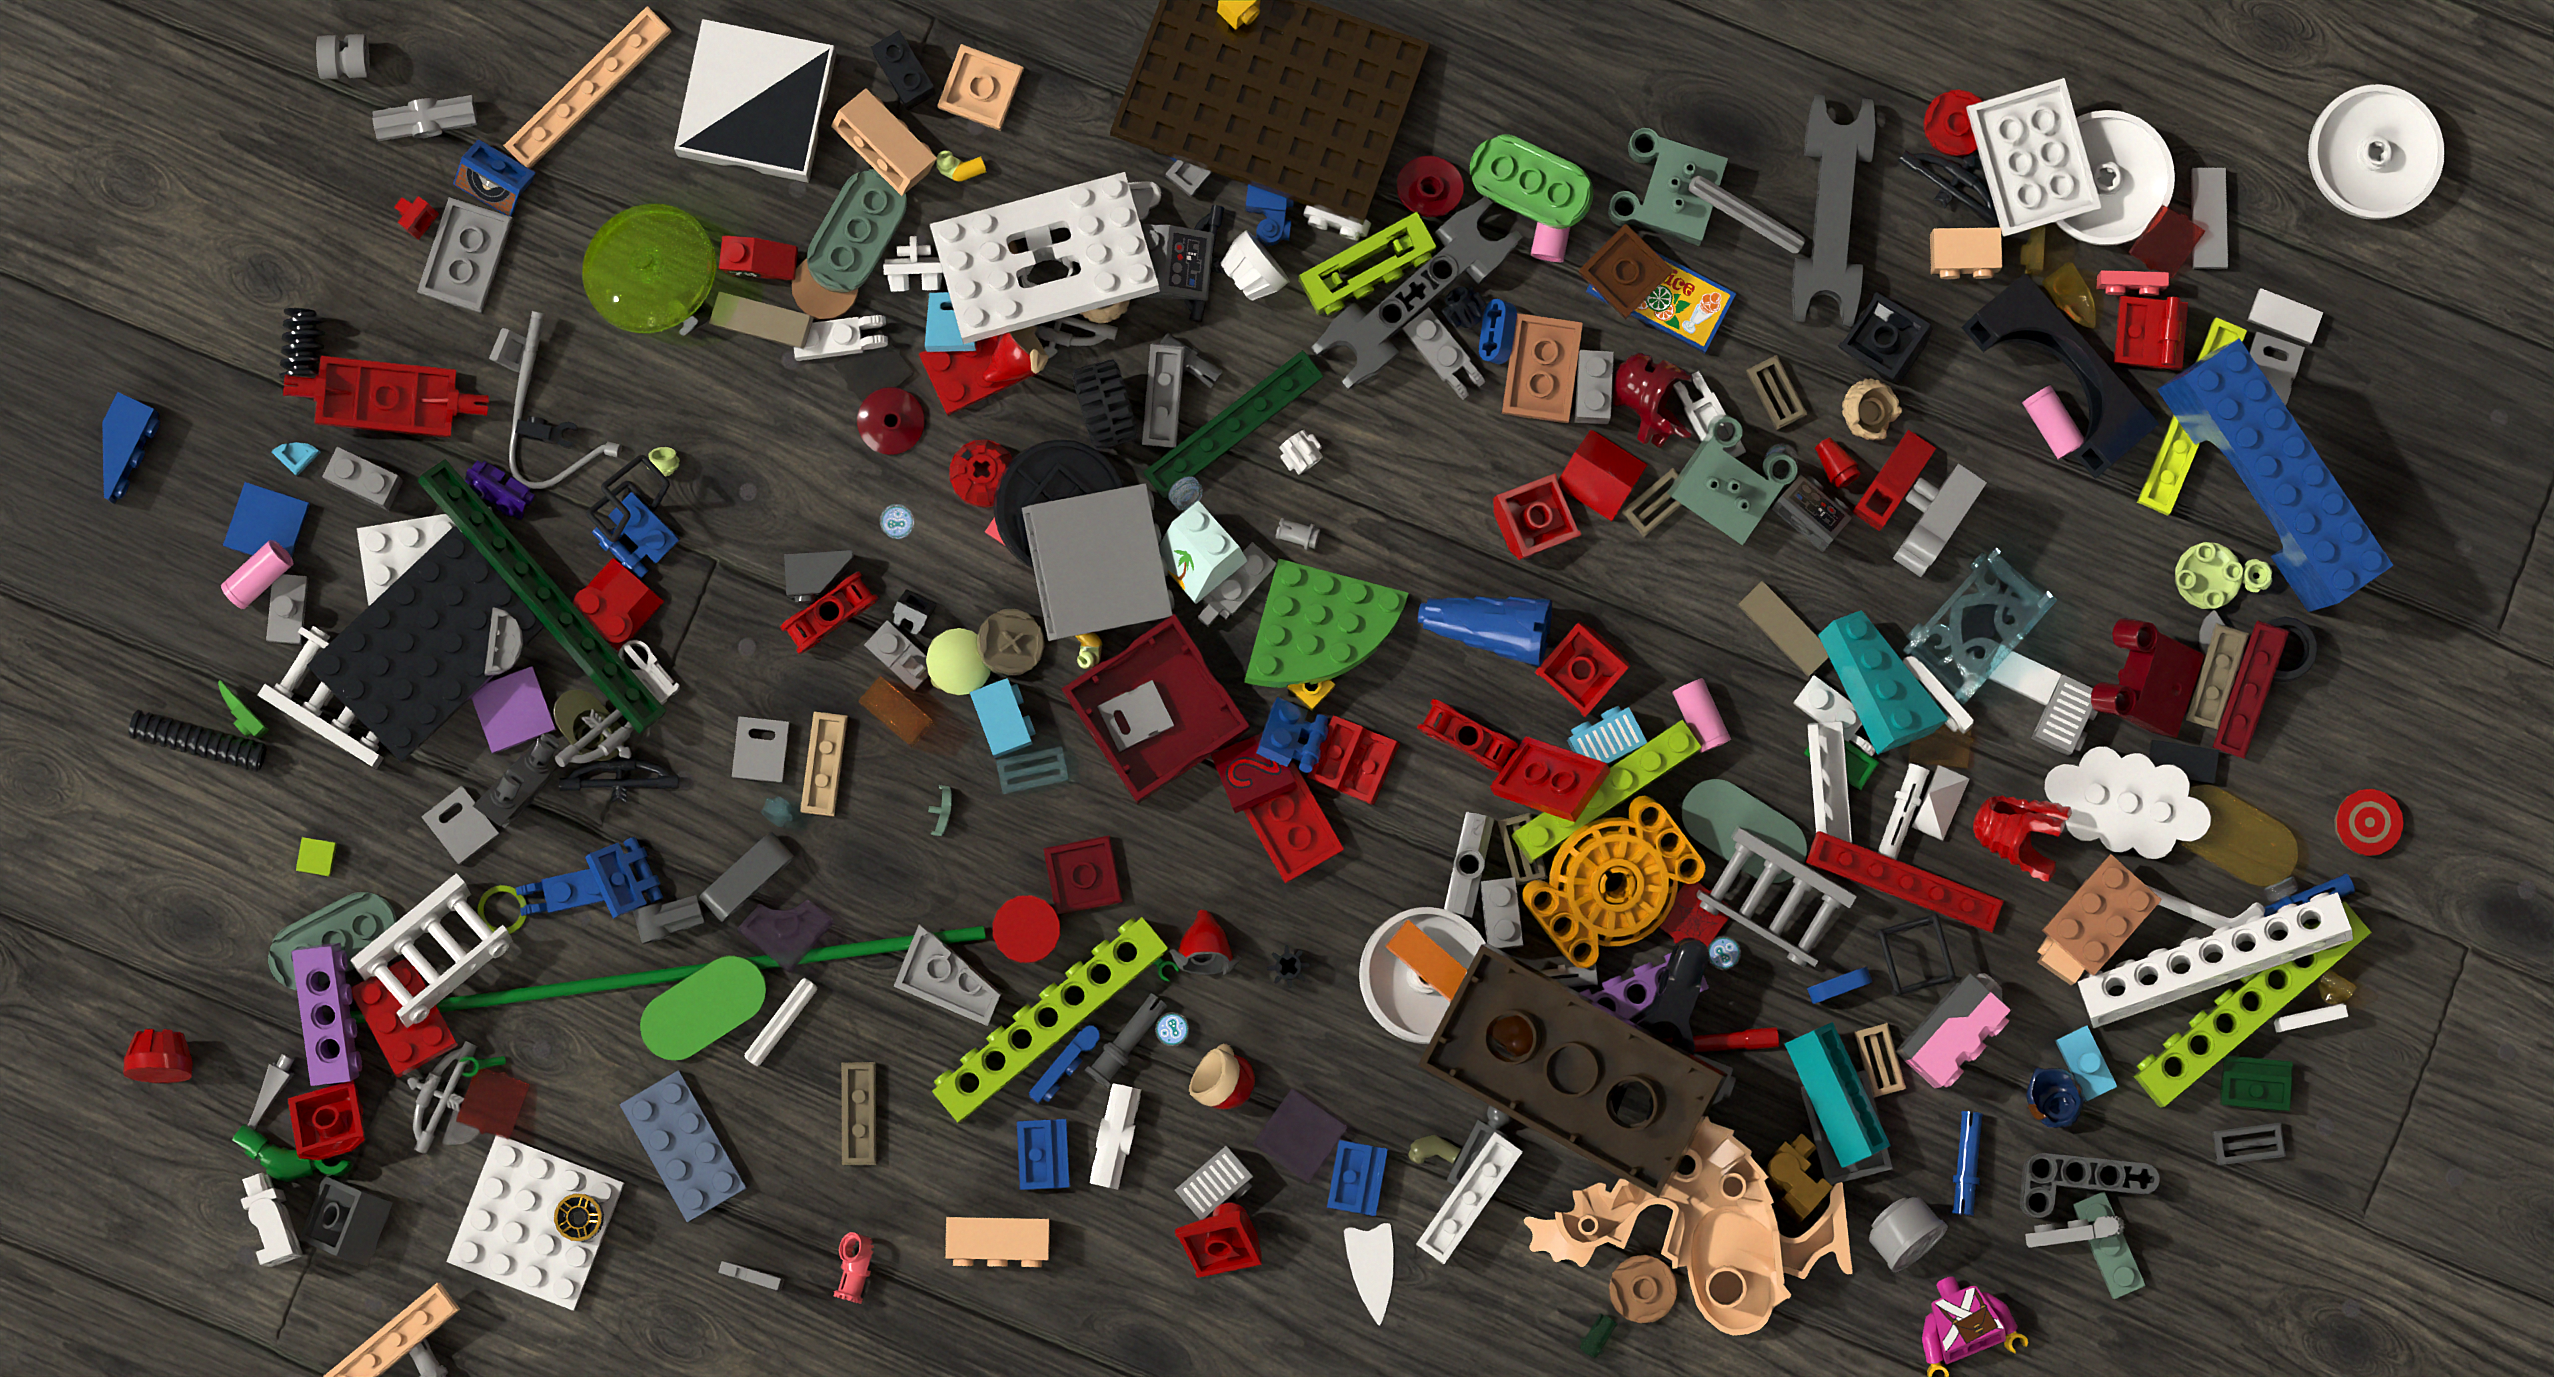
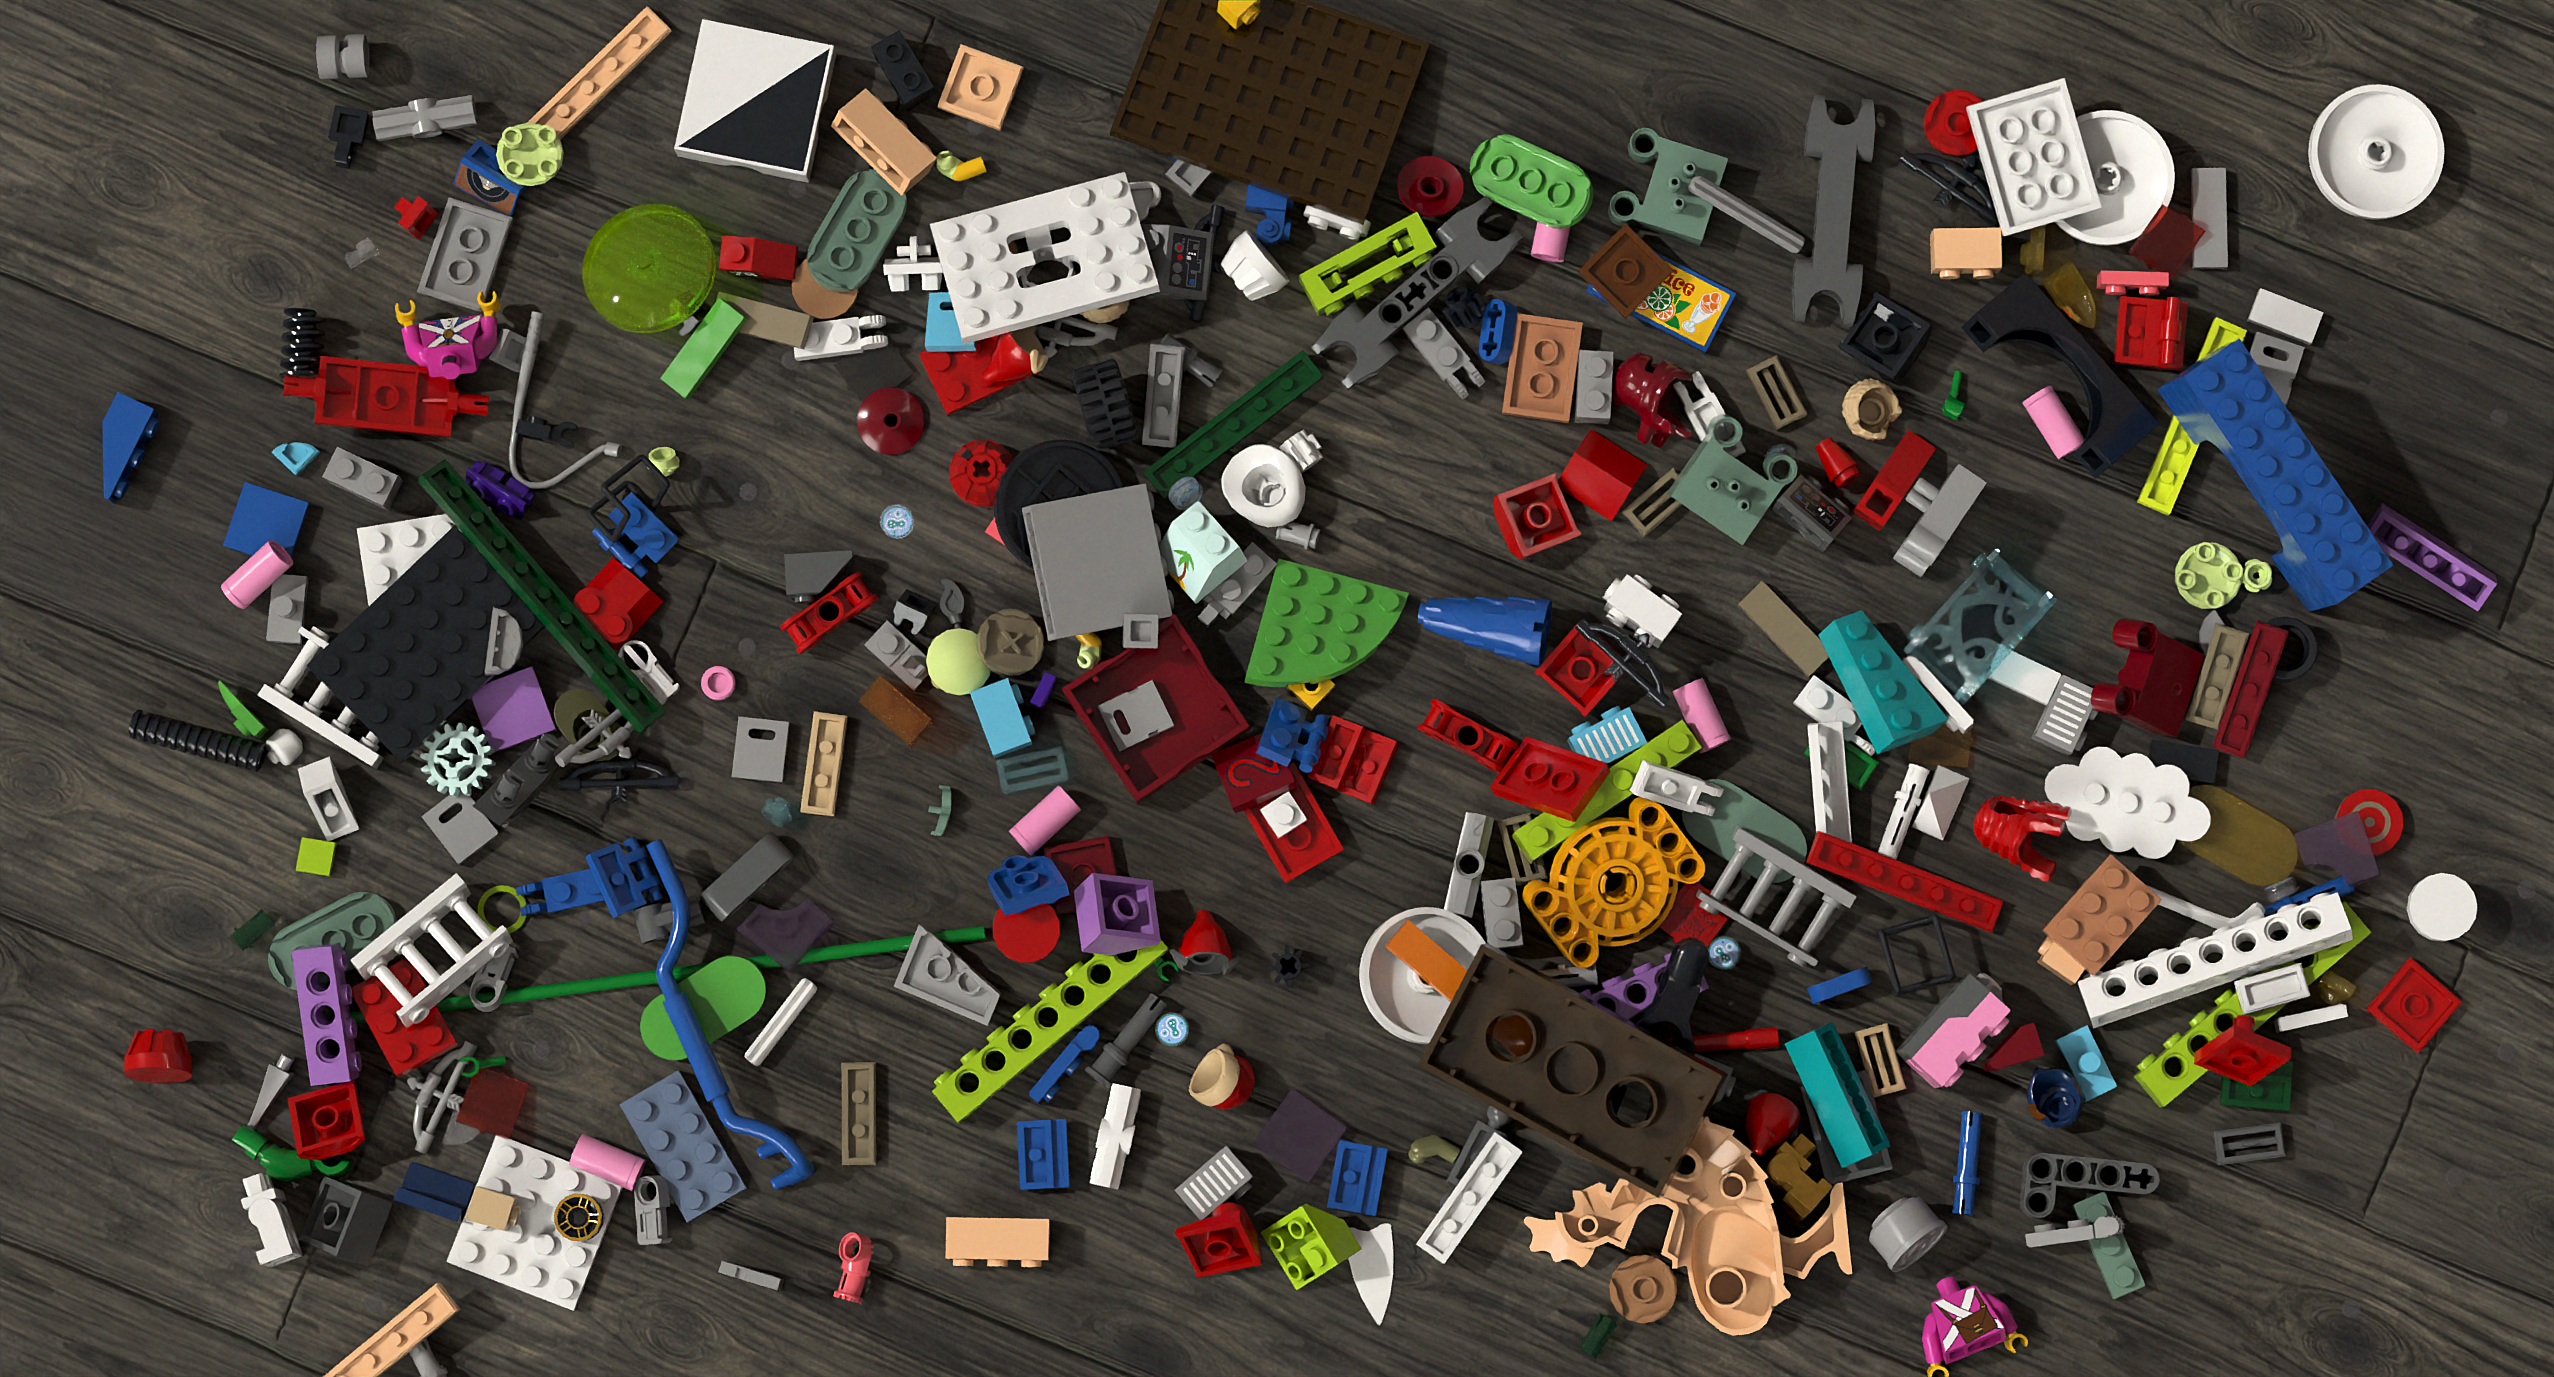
(252, 930): none -> clear green pin
(284, 747): none -> white piece
(328, 798): none -> white slope
(347, 129): none -> black plate
(365, 250): none -> clear tile
(435, 1192): none -> dark blue panel
(451, 344): none -> dark pink torso
(457, 773): none -> light aqua gear
(493, 975): none -> light grey piece
(493, 1209): none -> tan brick
(529, 154): none -> yellowish green dish
(607, 1162): none -> bright pink pin
(651, 1214): none -> light grey piece
(696, 1044): none -> blue piece
(704, 348): none -> bright green tile
(718, 683): none -> bright pink tile
(952, 603): none -> dark grey piece
(1026, 883): none -> blue plate
(1044, 691): none -> dark purple tile
(1044, 820): none -> bright pink pin
(1116, 914): none -> medium lavender slope
(1140, 630): none -> light grey plate
(1264, 486): none -> white hat
(1283, 815): none -> white plate
(1310, 1243): none -> lime slope
(1634, 650): none -> black piece
(1640, 609): none -> white brick
(1674, 788): none -> white hinge
(1769, 1120): none -> red hat
(1953, 406): none -> green hand
(2017, 1047): none -> dark red tile
(2242, 1053): none -> red tile
(2272, 988): none -> white tile
(2341, 846): none -> clear purple tile
(2413, 1005): none -> red tile
(2431, 557): none -> medium lavender brick
(2442, 907): none -> white piece

